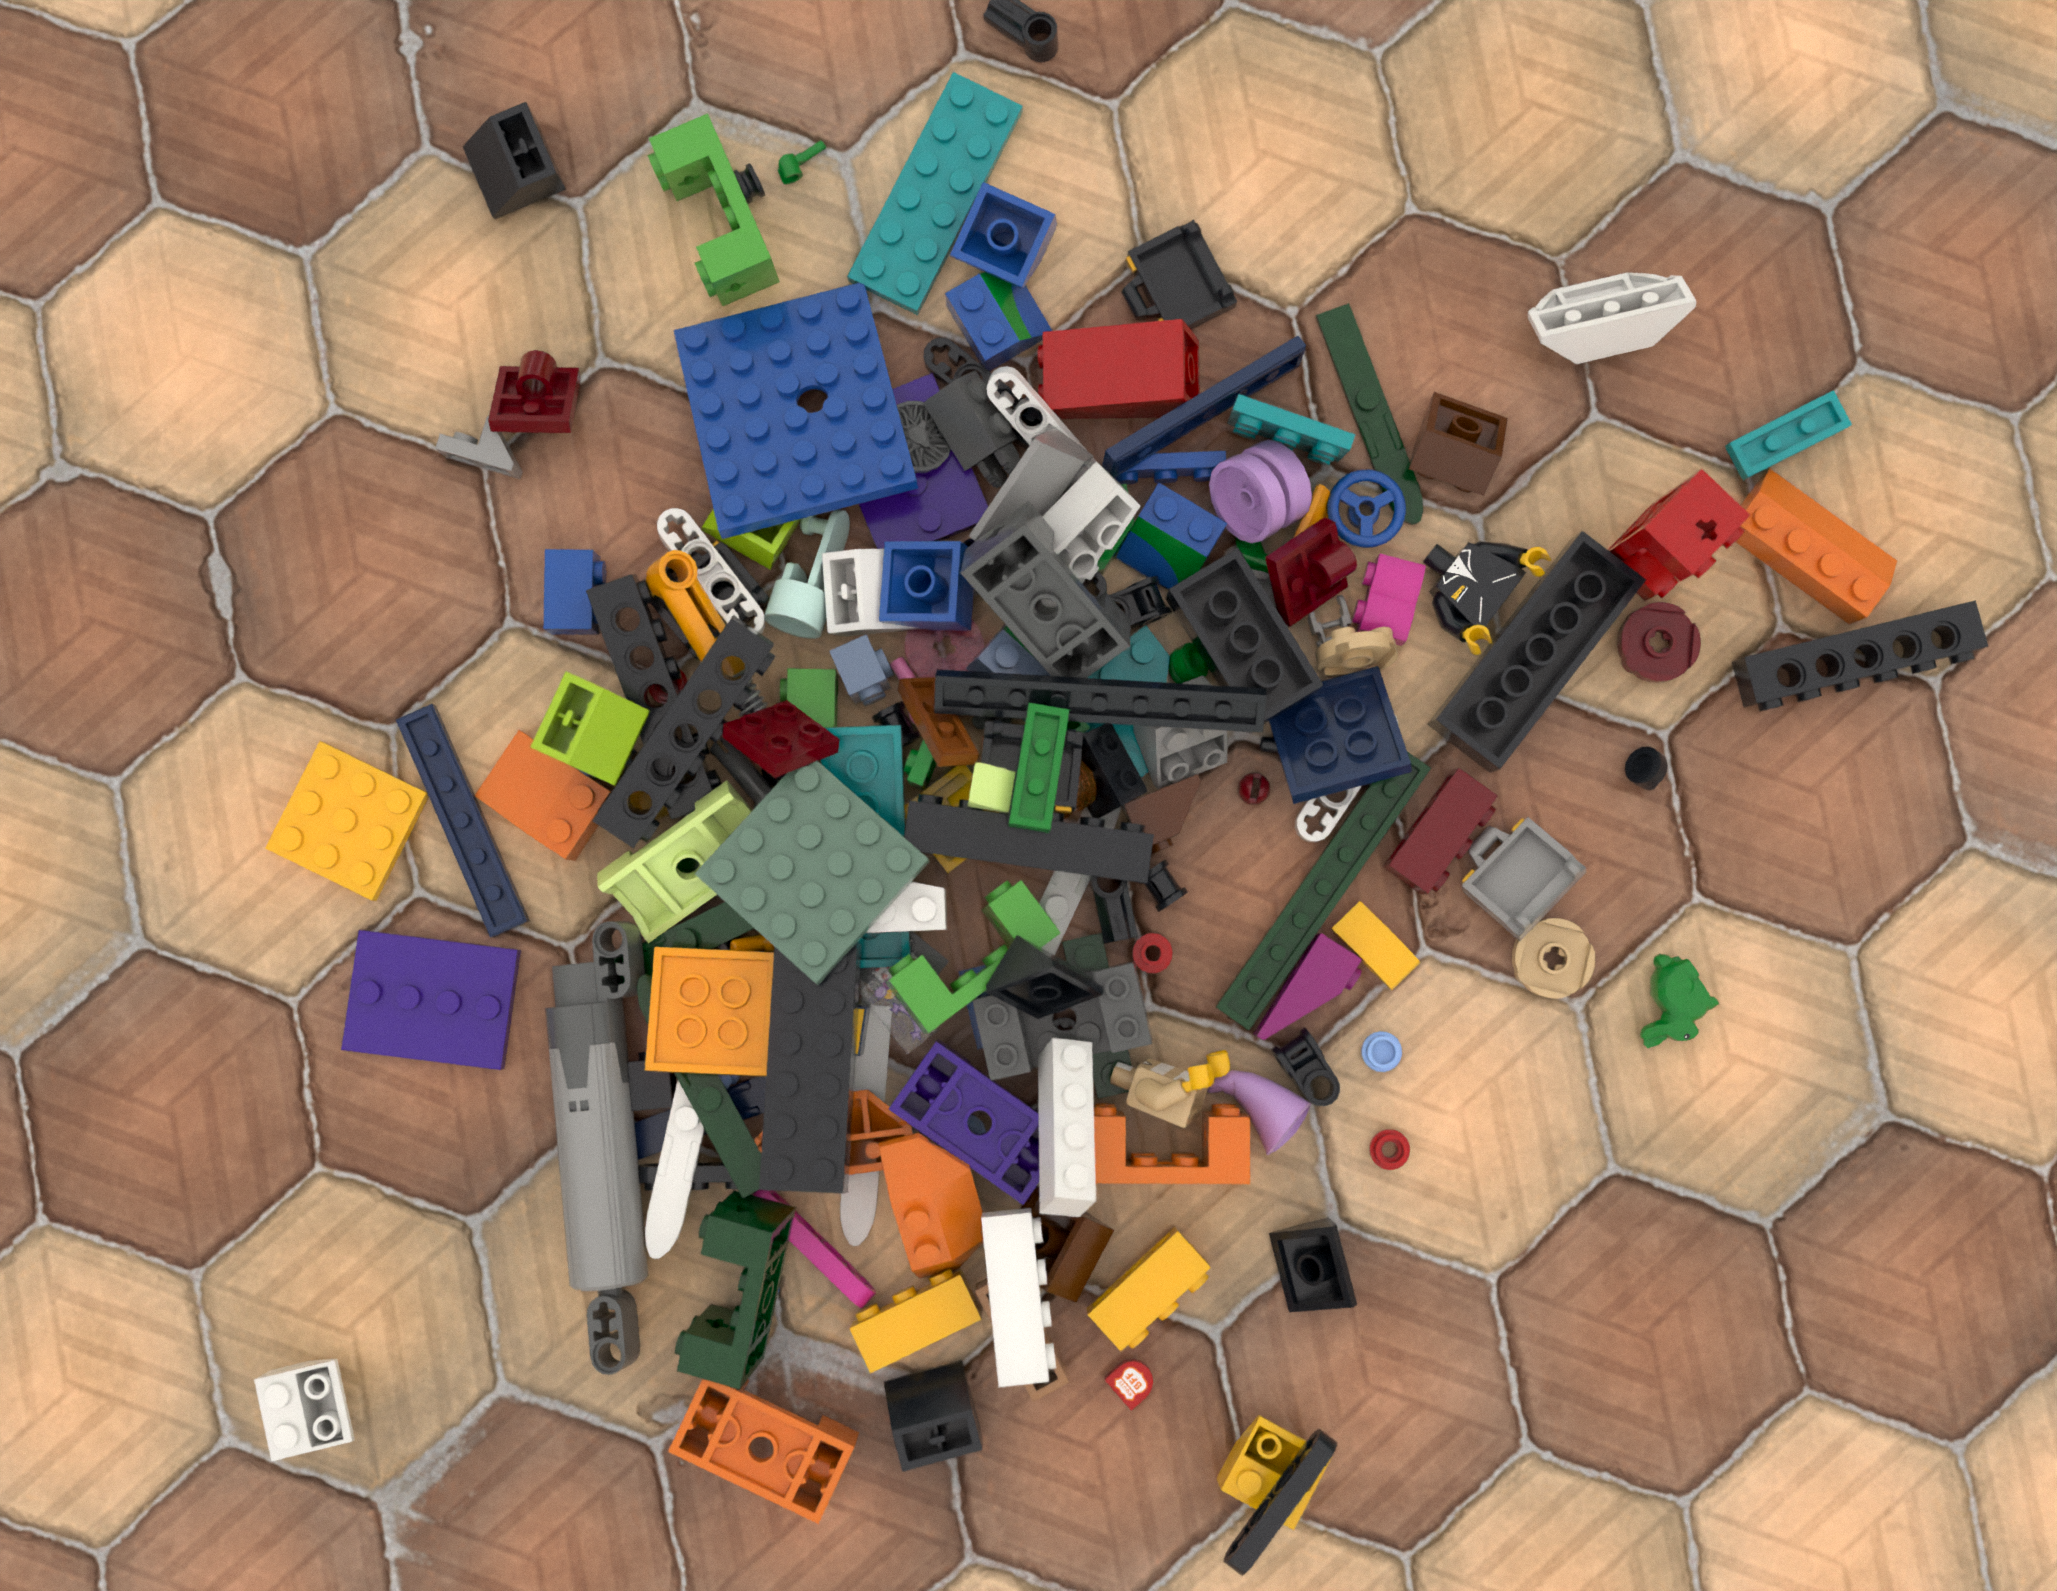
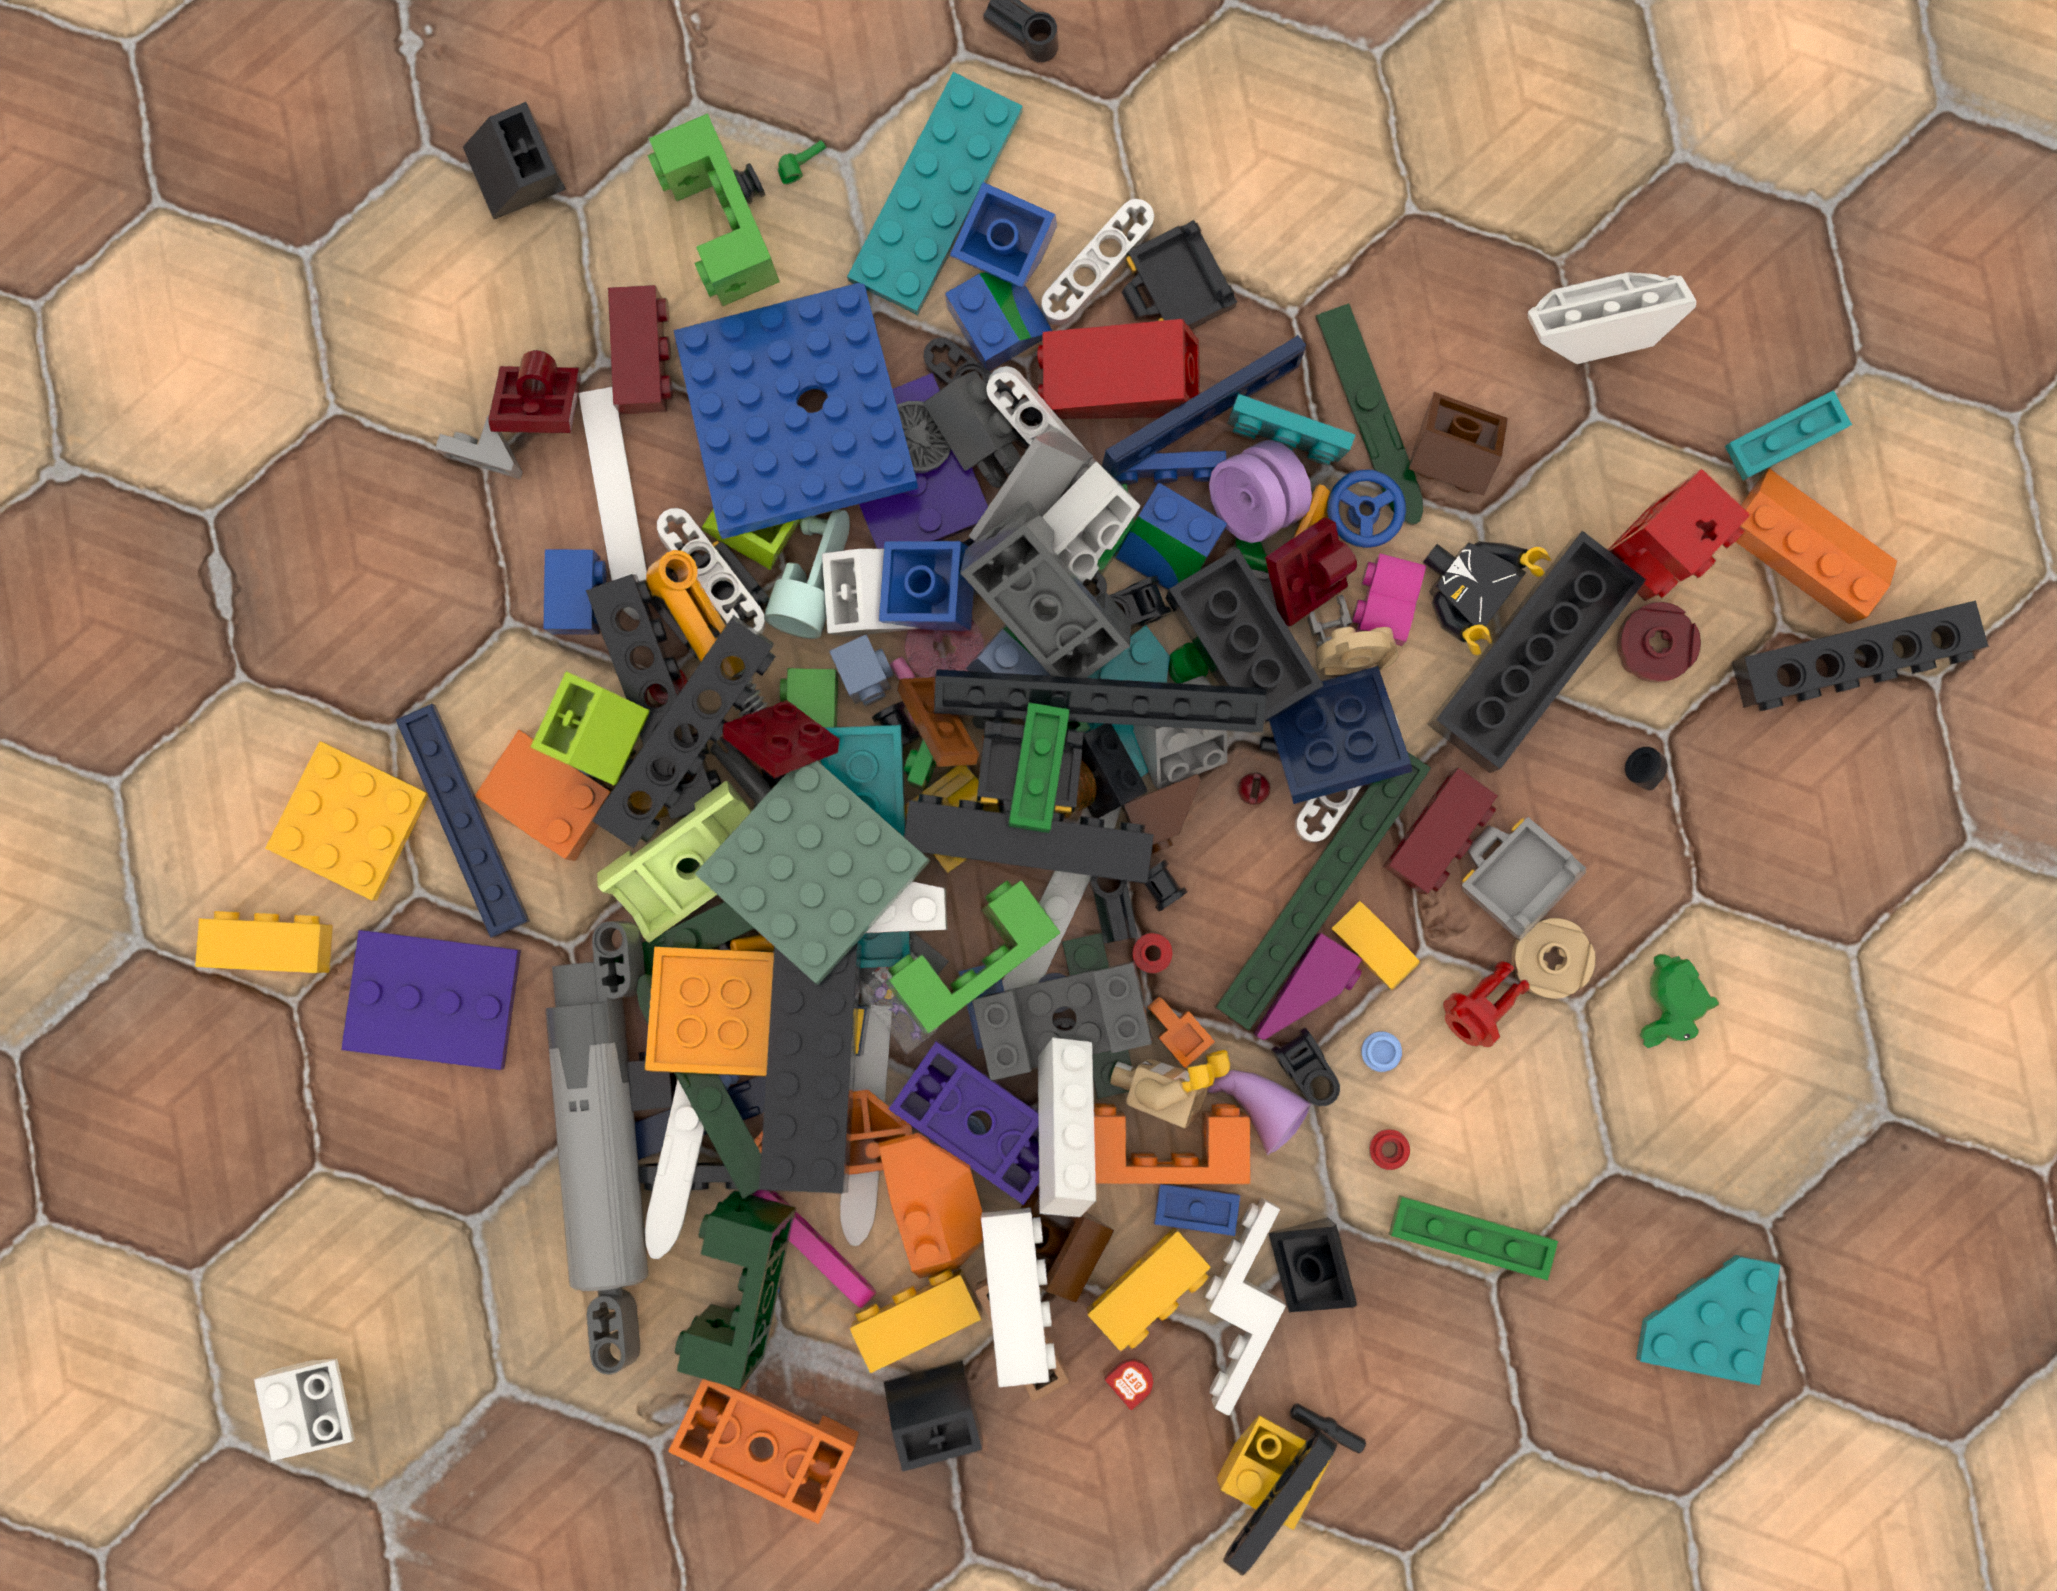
(264, 943): none -> yellow brick
(613, 486): none -> white piece
(639, 349): none -> dark red brick
(991, 788): yellowish green slope -> none
(1039, 981): black slope -> none
(1096, 261): none -> white beam
(1182, 1035): none -> orange plate
(1197, 1209): none -> blue plate
(1243, 1305): none -> white bracket
(1329, 1426): none -> black piece
(1473, 1237): none -> green plate
(1474, 1016): none -> red piece
(1716, 1323): none -> teal plate

